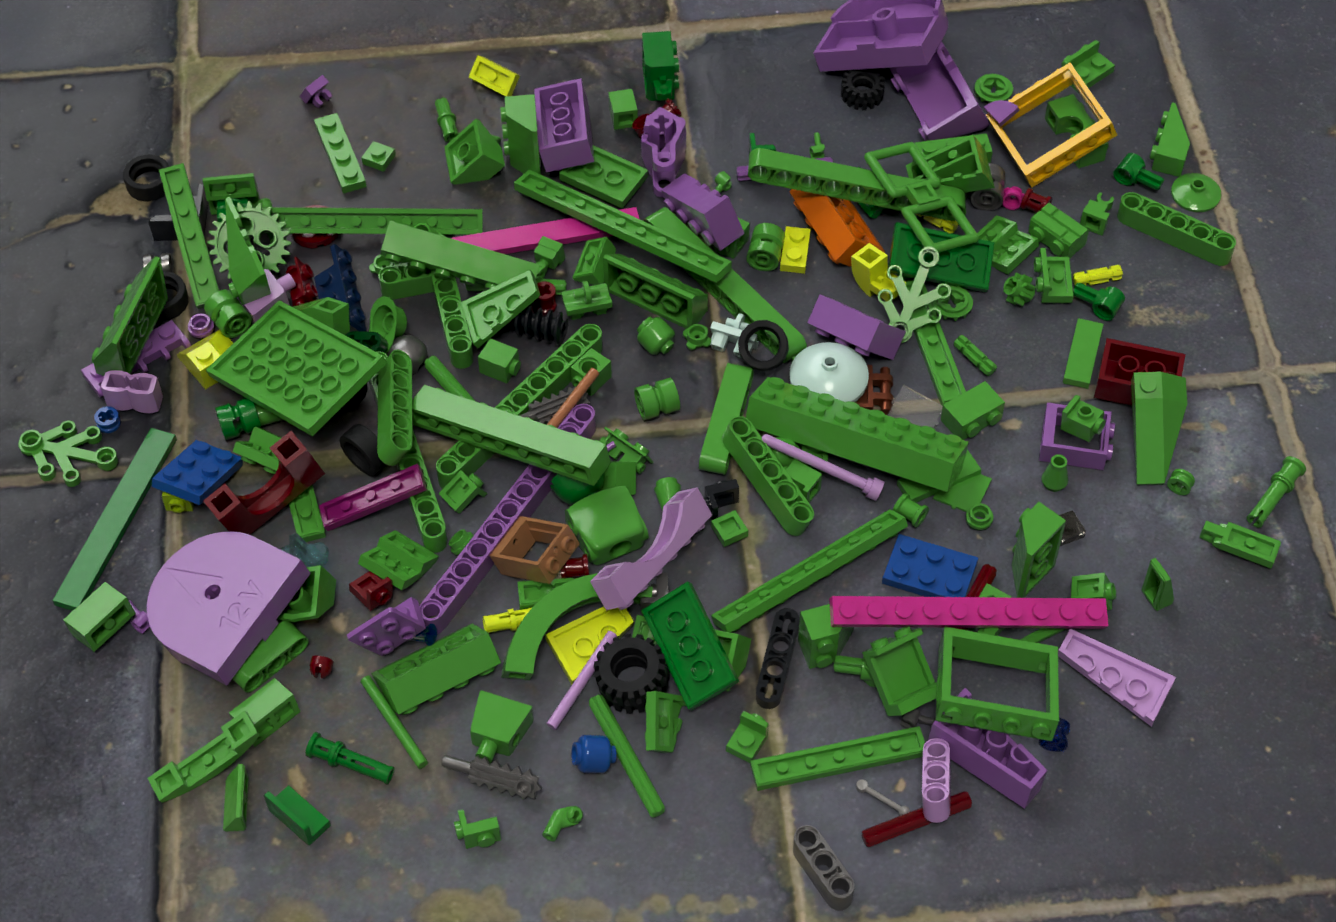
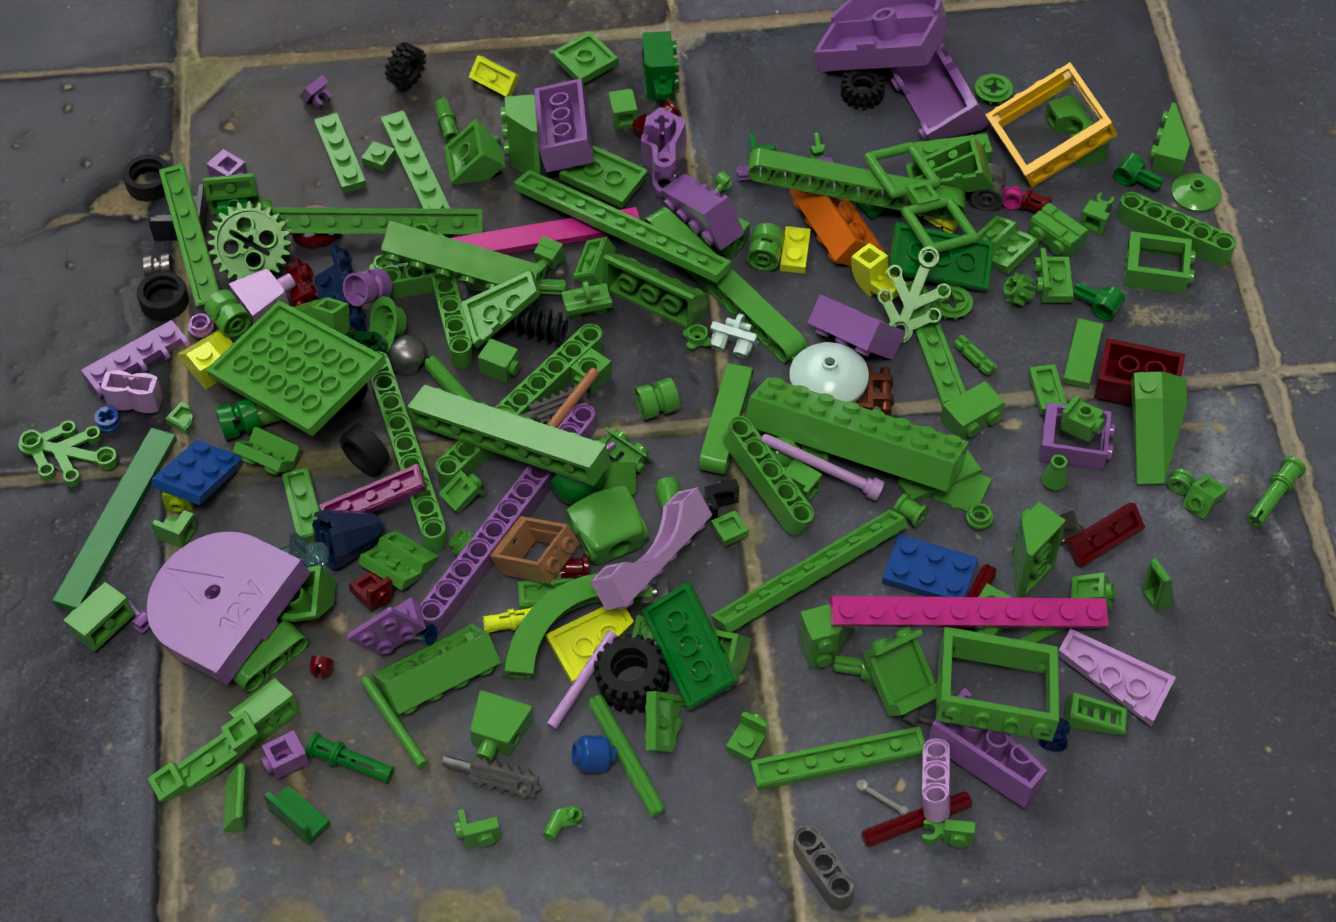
(132, 321): bright green slope -> none
(176, 530): none -> bright green panel
(181, 418): none -> bright green tile
(231, 165): none -> medium lavender brick
(245, 268): bright green wedge -> none
(284, 755): none -> medium lavender brick
(294, 475): dark red arch -> none
(346, 533): none -> dark blue cone
(366, 286): none -> medium lavender wheel
(394, 408): bright green beam -> none
(405, 65): none -> black tyre
(413, 161): none -> bright green plate
(546, 298): dark red bush -> none
(585, 57): none -> bright green plate
(655, 335): bright green head -> none
(749, 331): black tyre -> none
(776, 657): black beam -> none
(915, 408): clear piece -> none
(953, 832): none -> bright green plate
(1001, 110): medium lavender tile -> none
(1046, 386): none -> bright green plate
(1090, 64): bright green bracket -> none
(1093, 723): none -> bright green slope
(1098, 275): neon yellow axle -> none
(1105, 534): none -> dark red plate
(1157, 278): none -> bright green window
(1203, 495): none -> bright green bracket
(1242, 542): bright green hinge -> none

